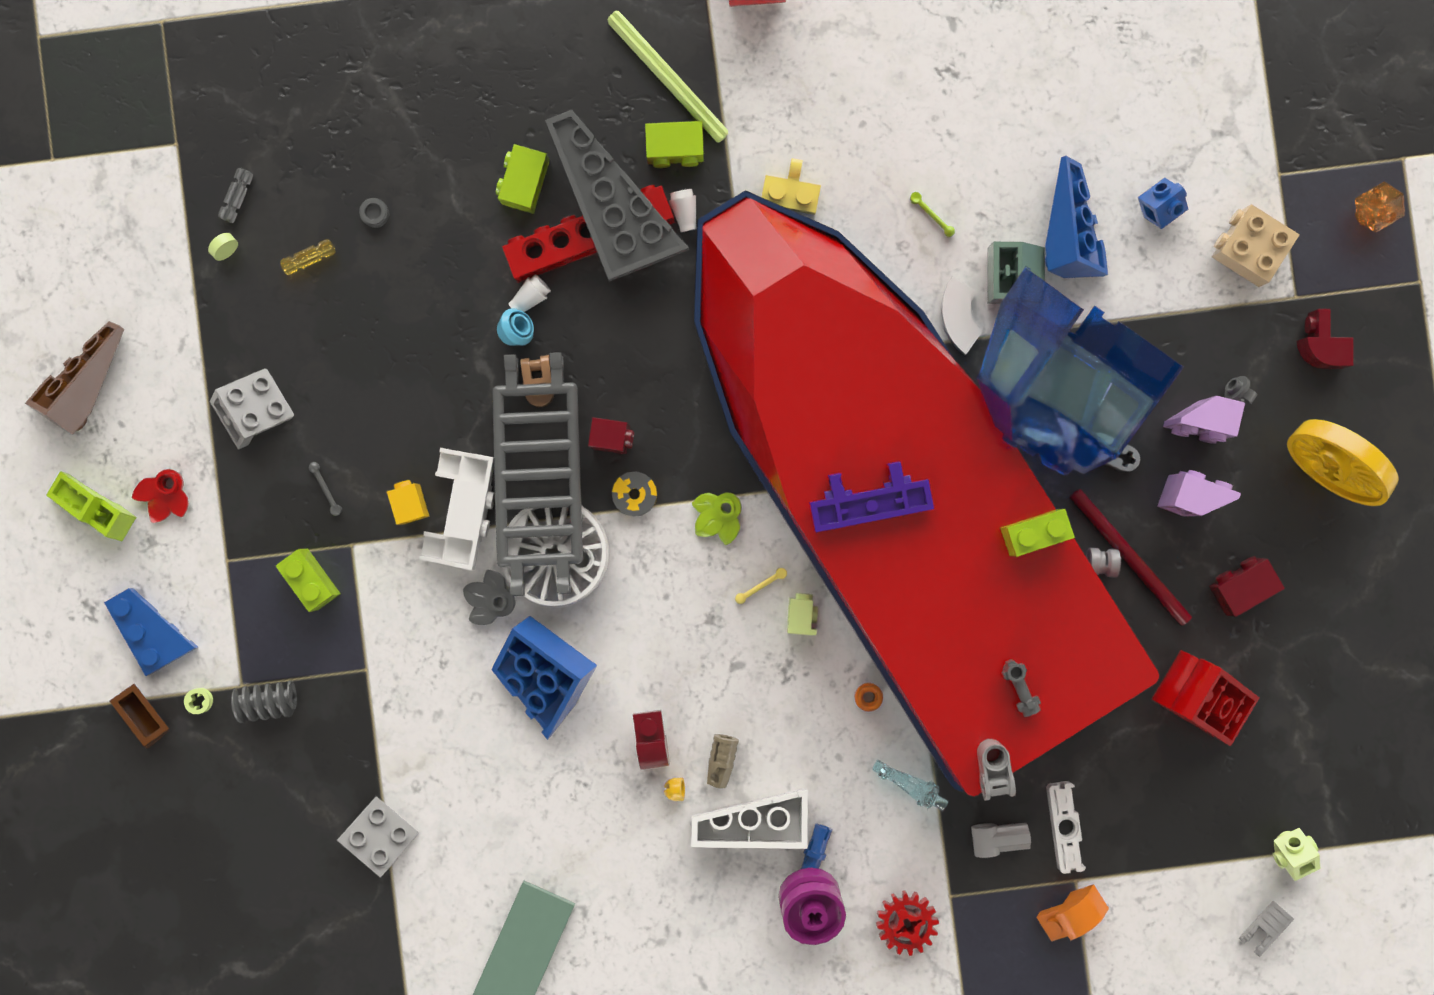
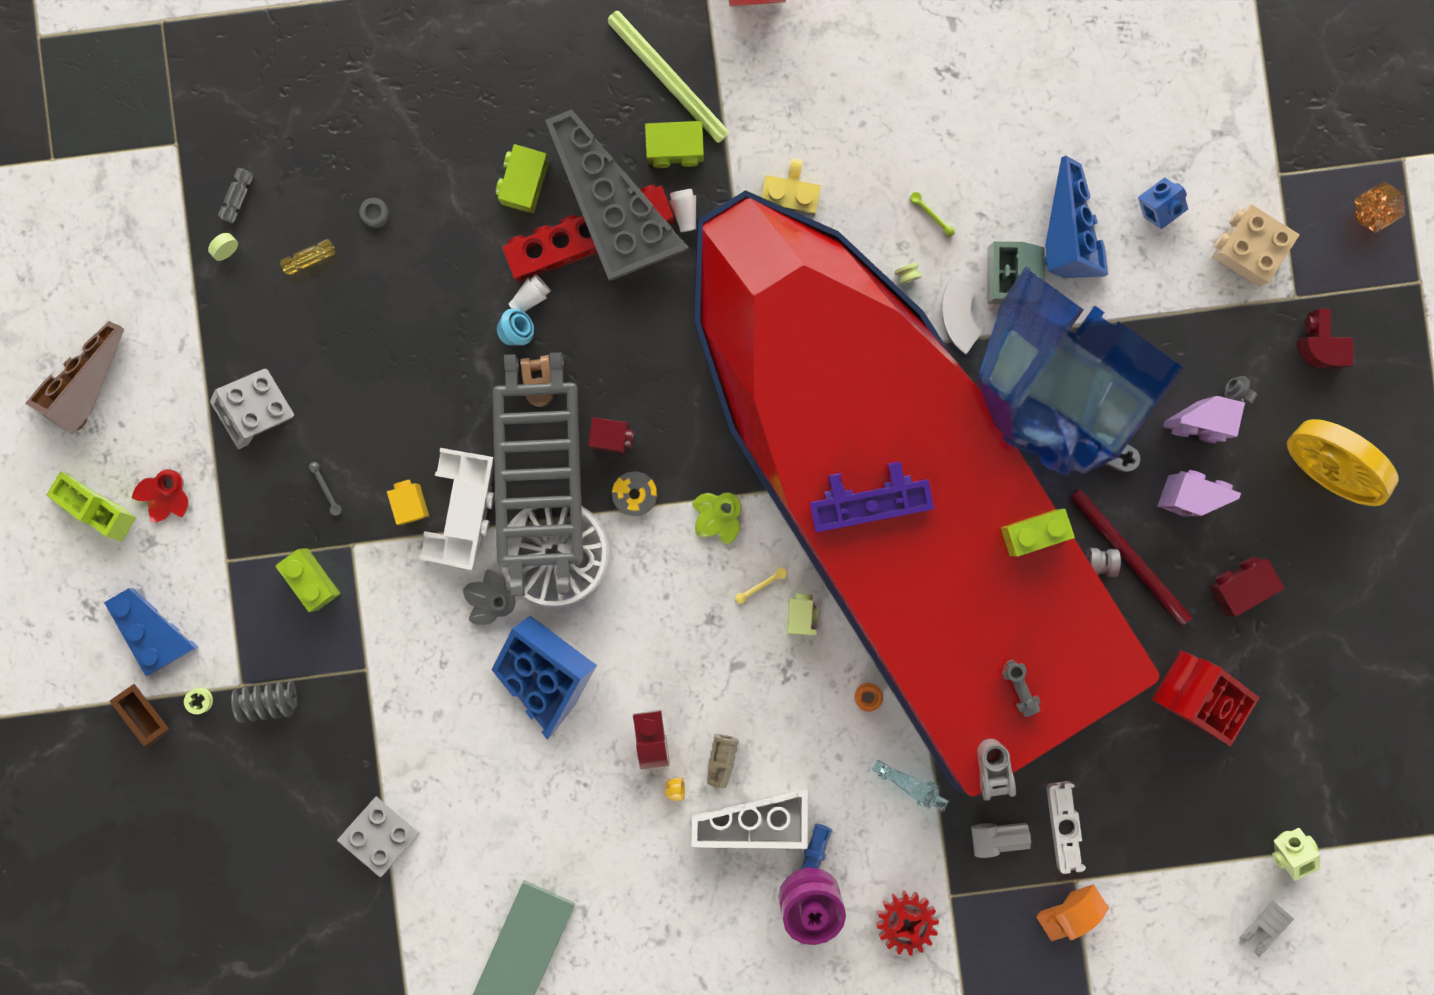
(908, 273): none -> yellowish green bush

